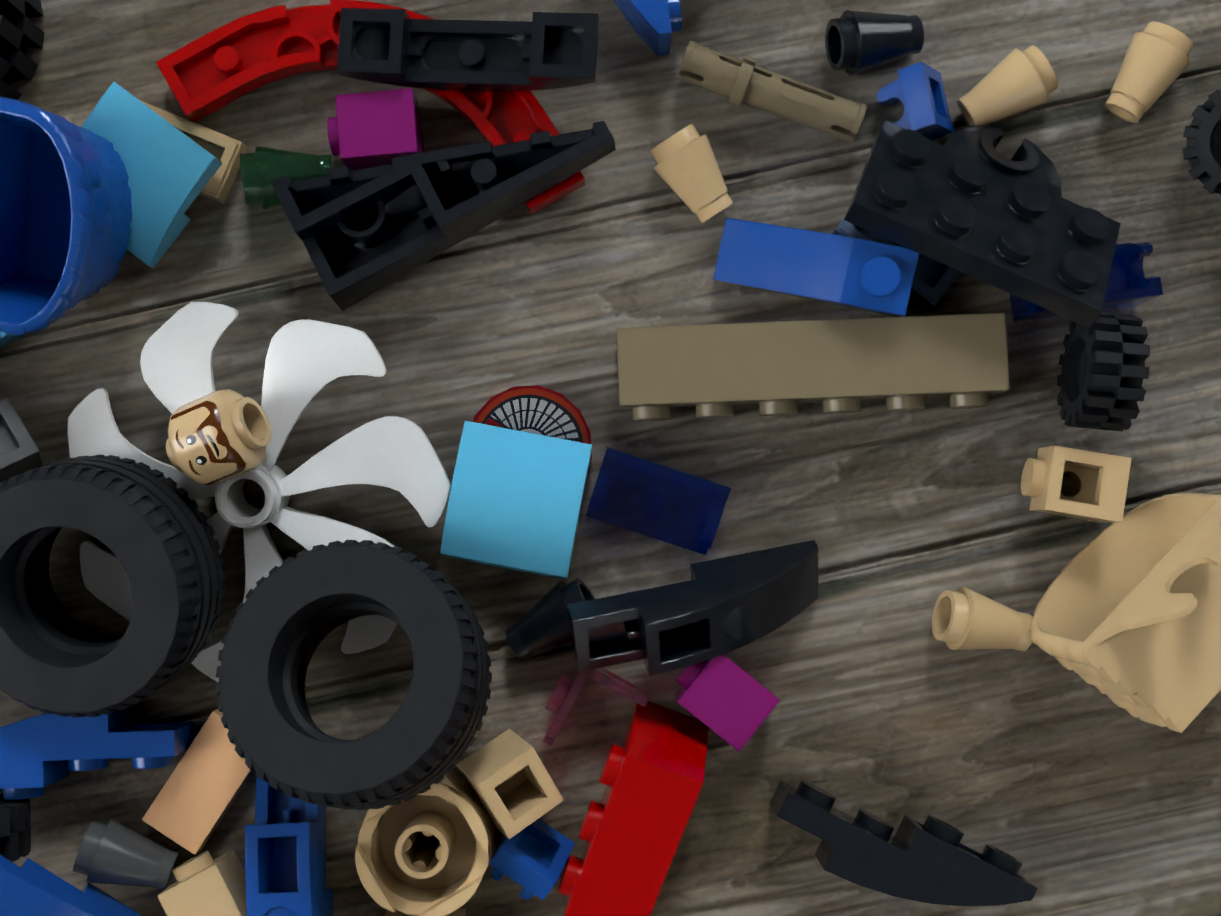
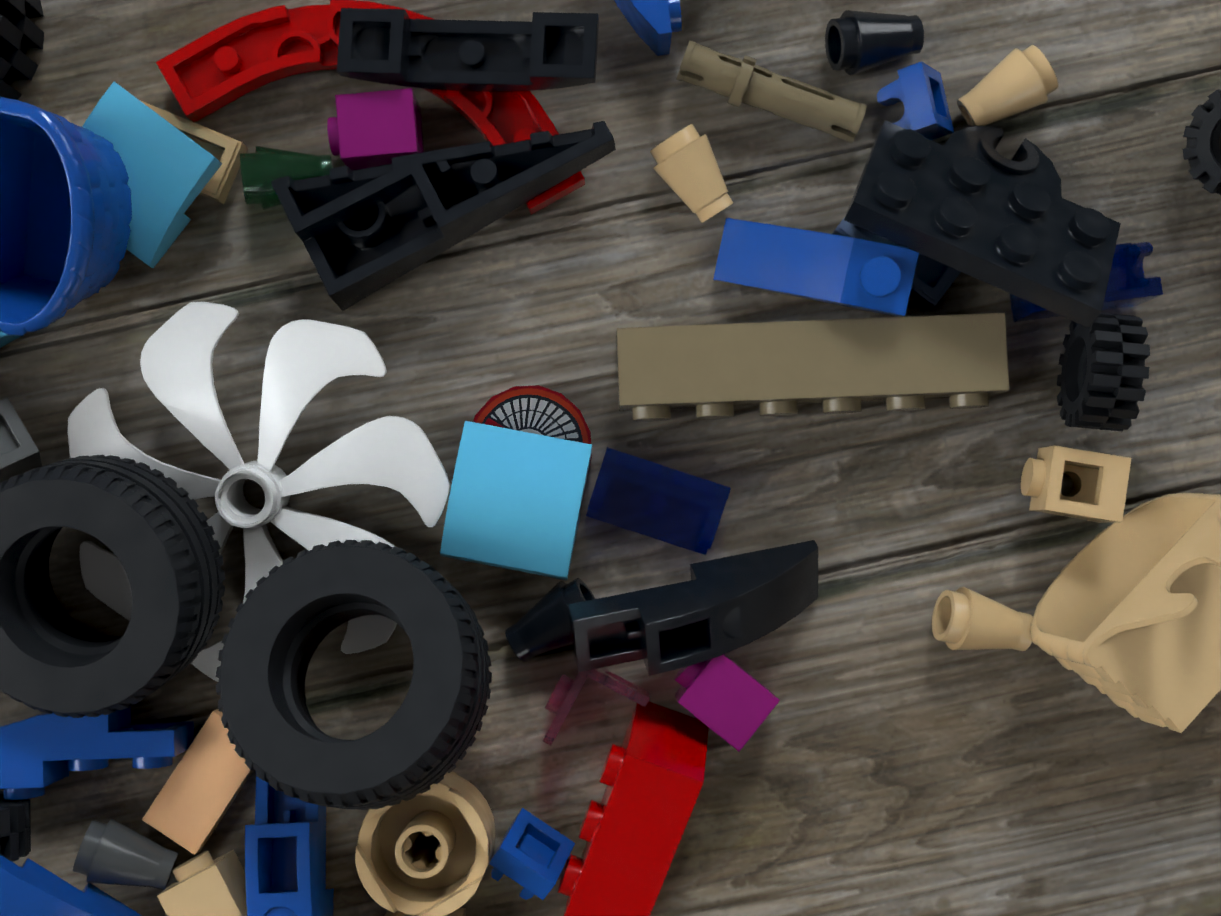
(218, 437): tan head -> none
(510, 782): tan brick -> none
(917, 864): black slope -> none
(1148, 69): tan cone -> none

